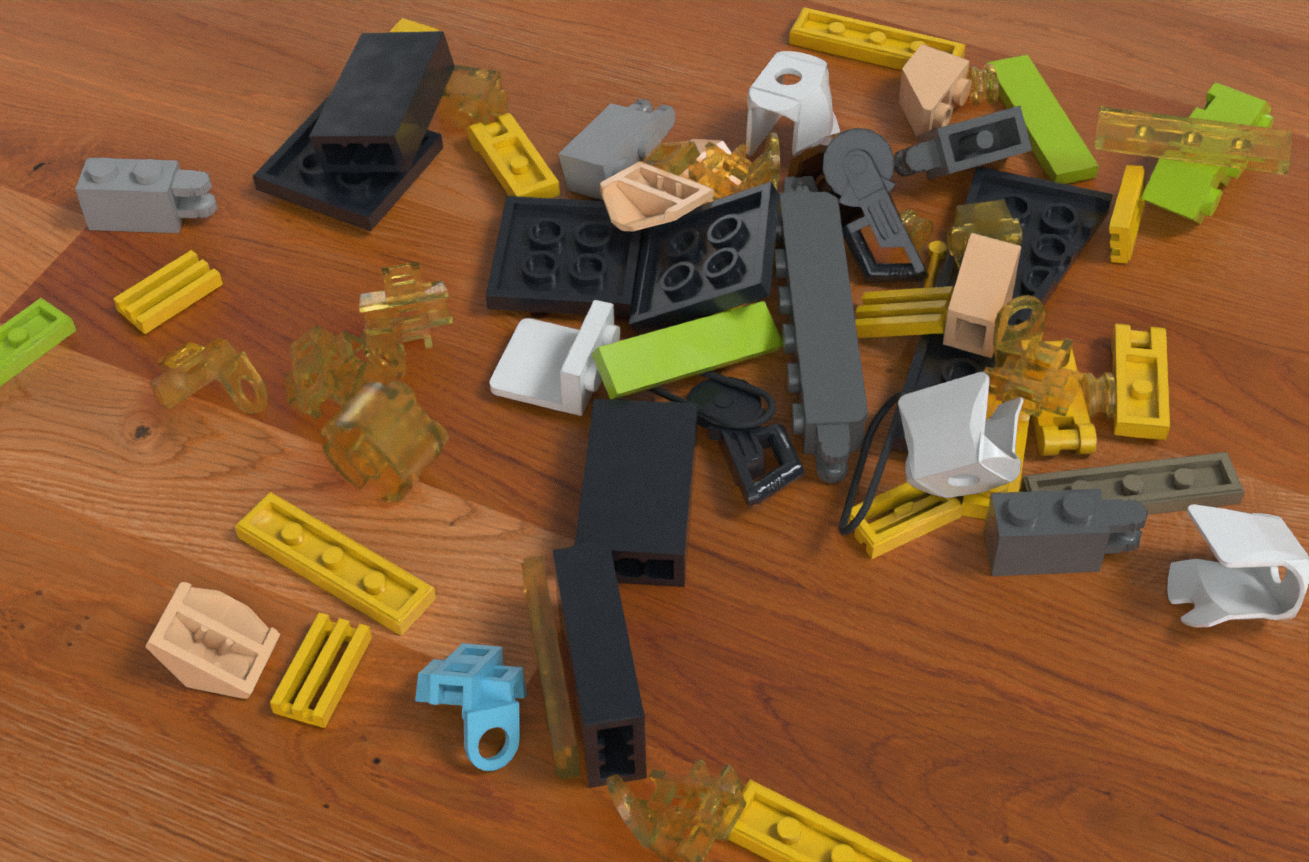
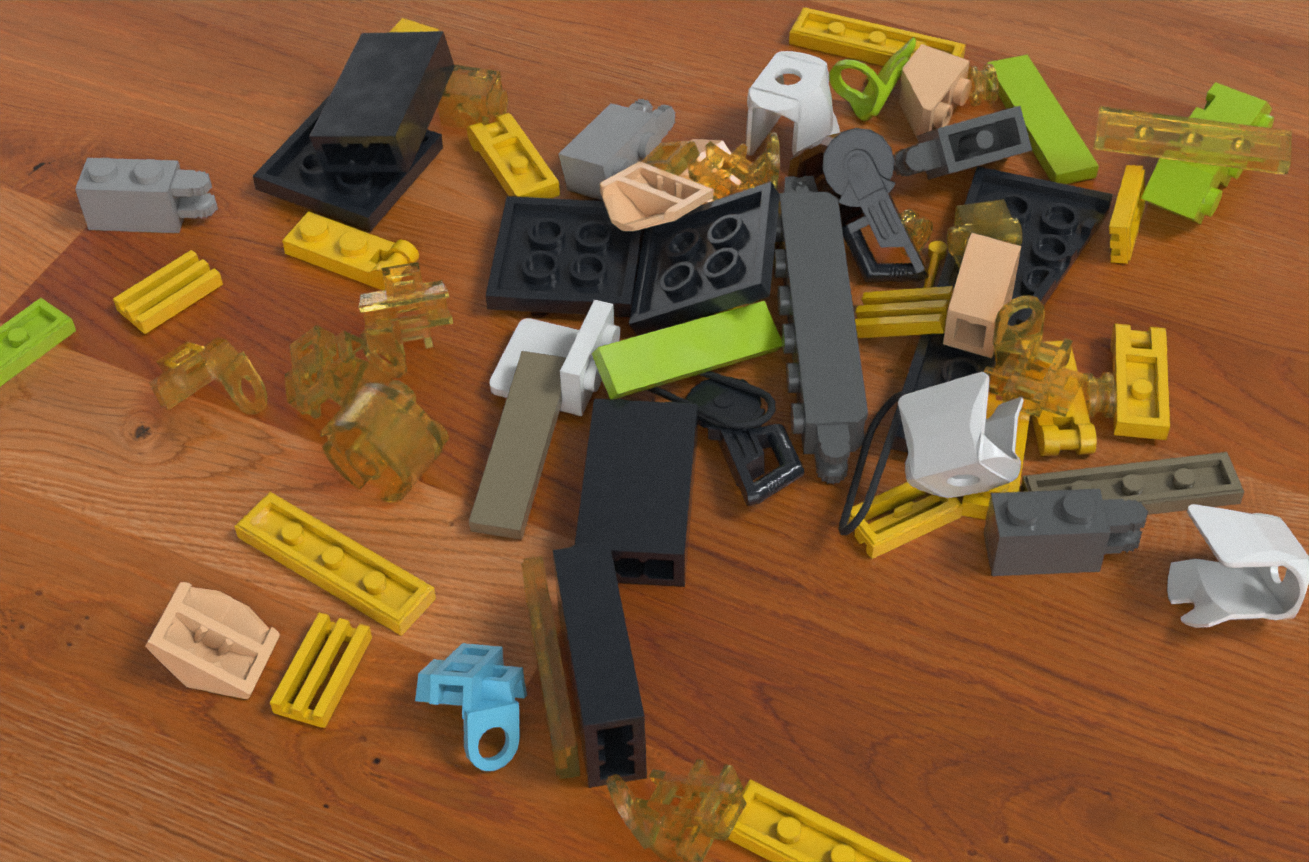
(346, 249): none -> yellow plate
(519, 447): none -> dark tan tile
(878, 88): none -> lime piece

